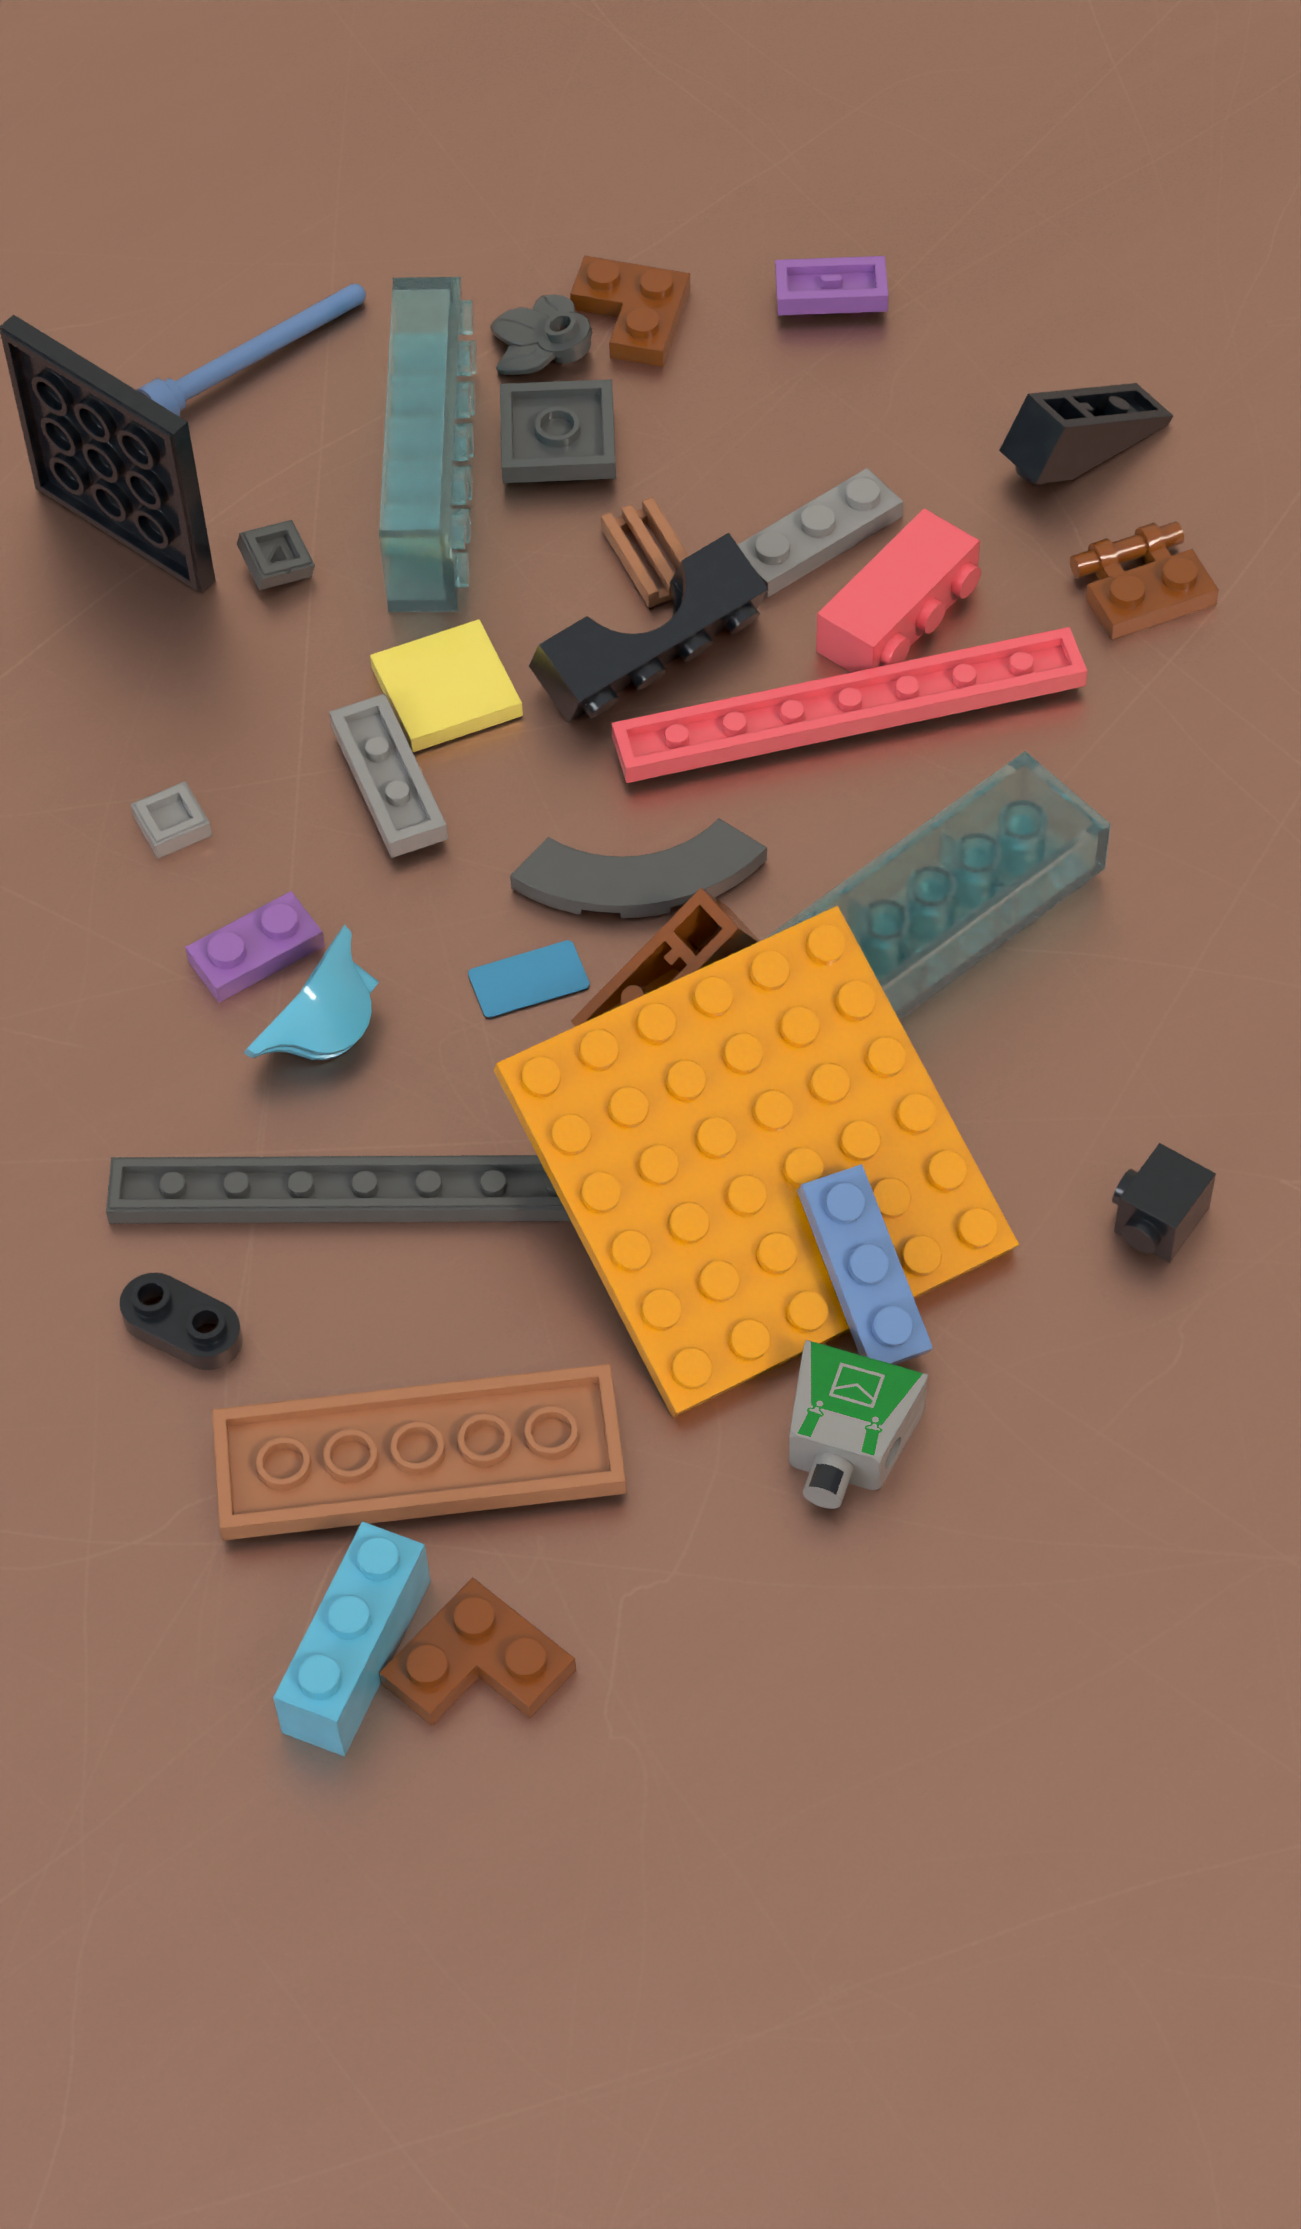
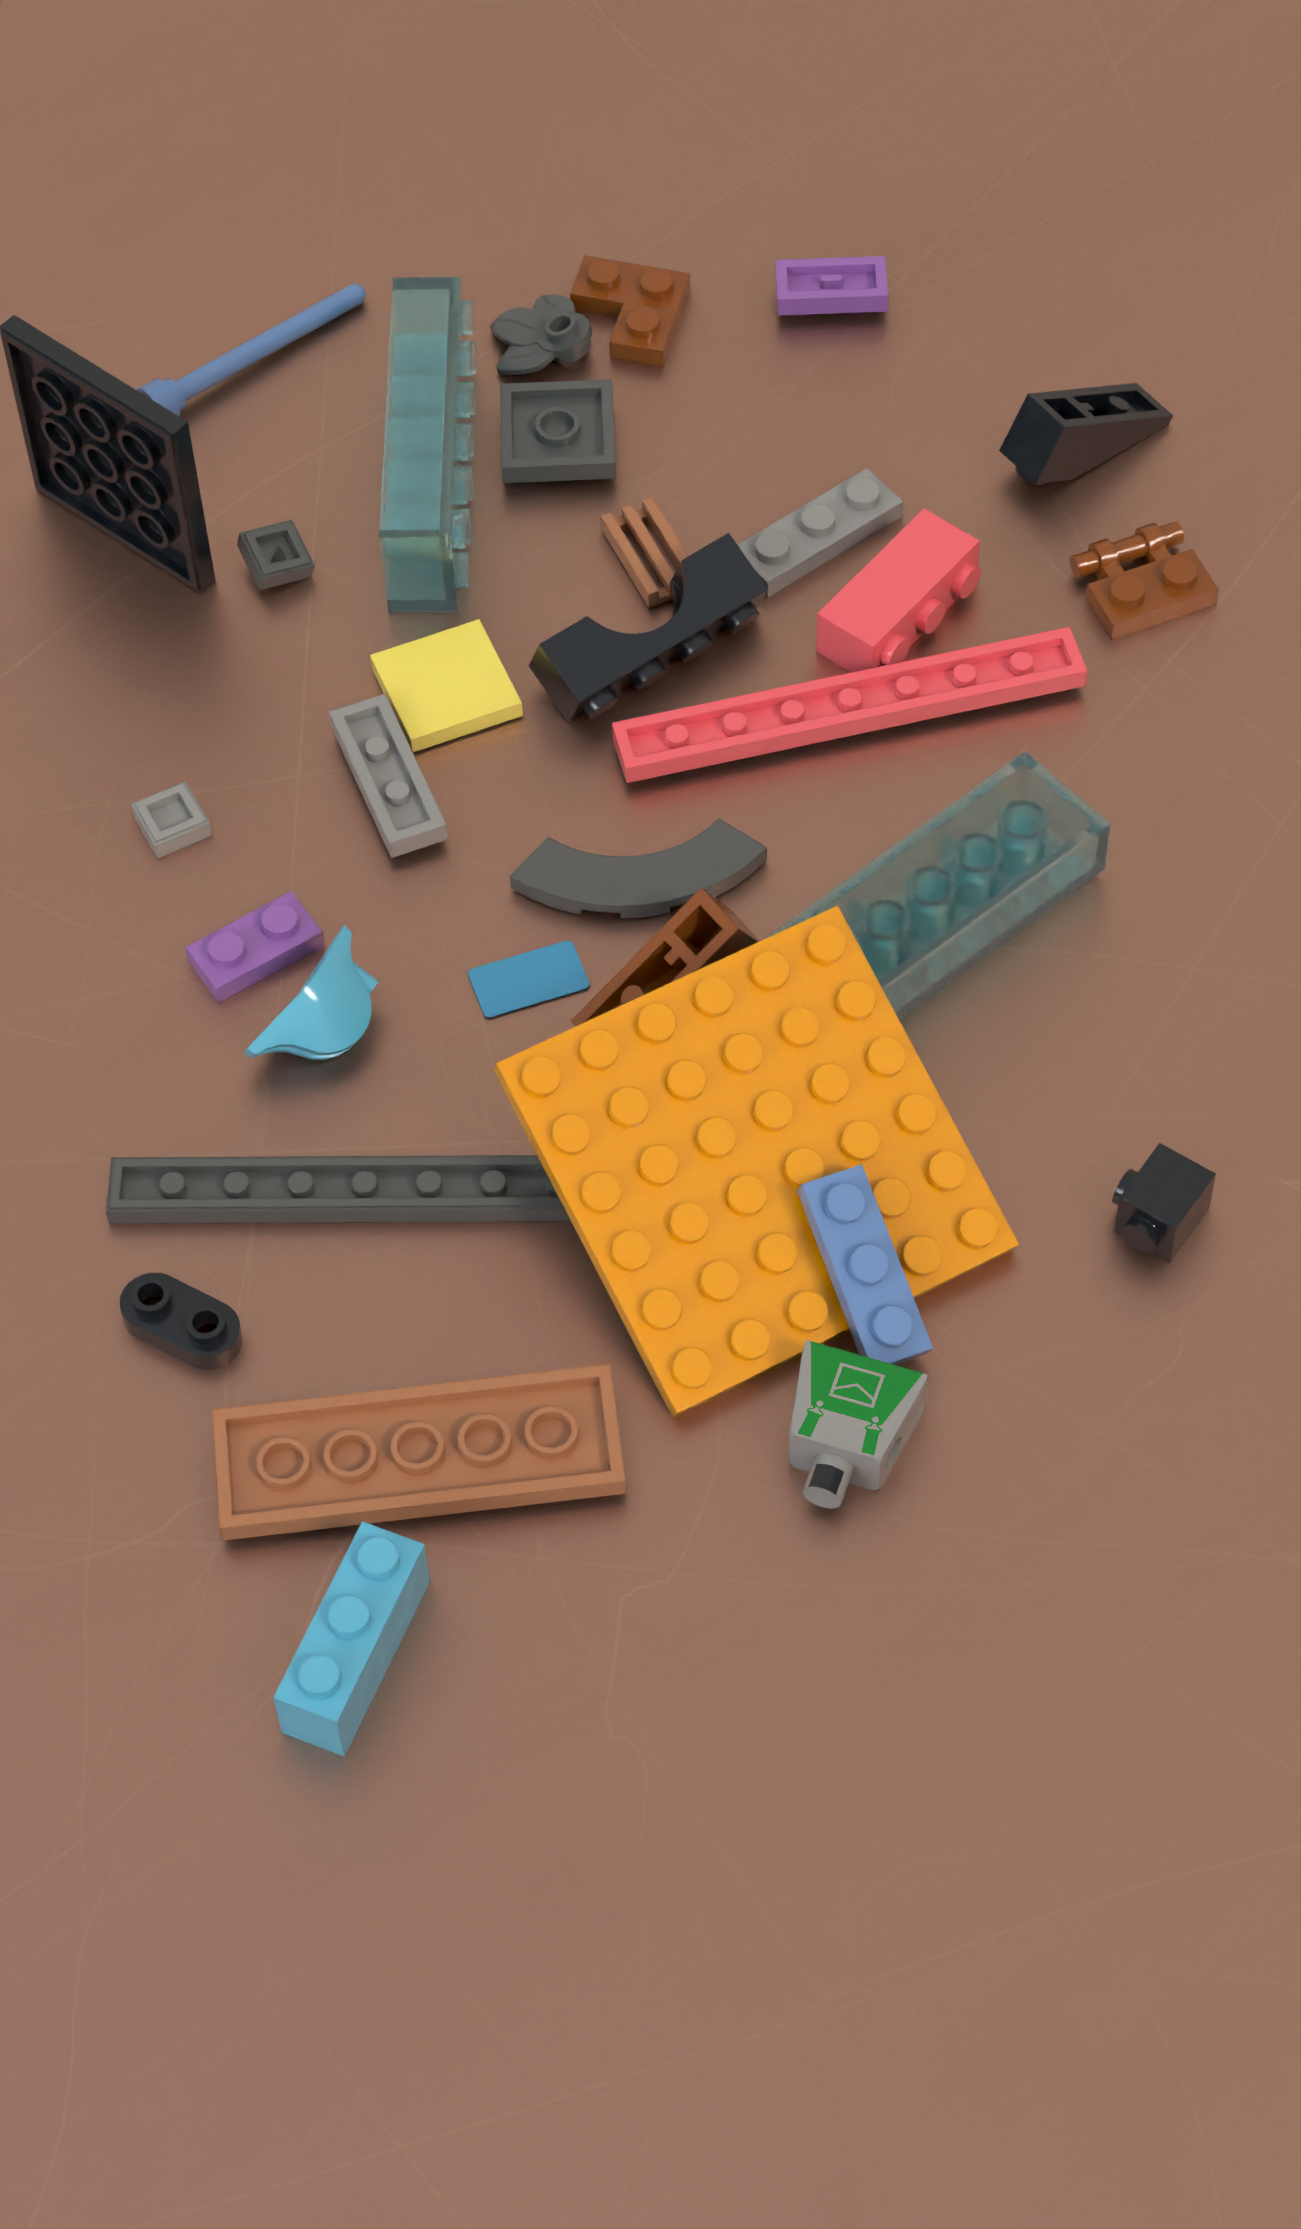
(472, 1640): dark orange plate -> none

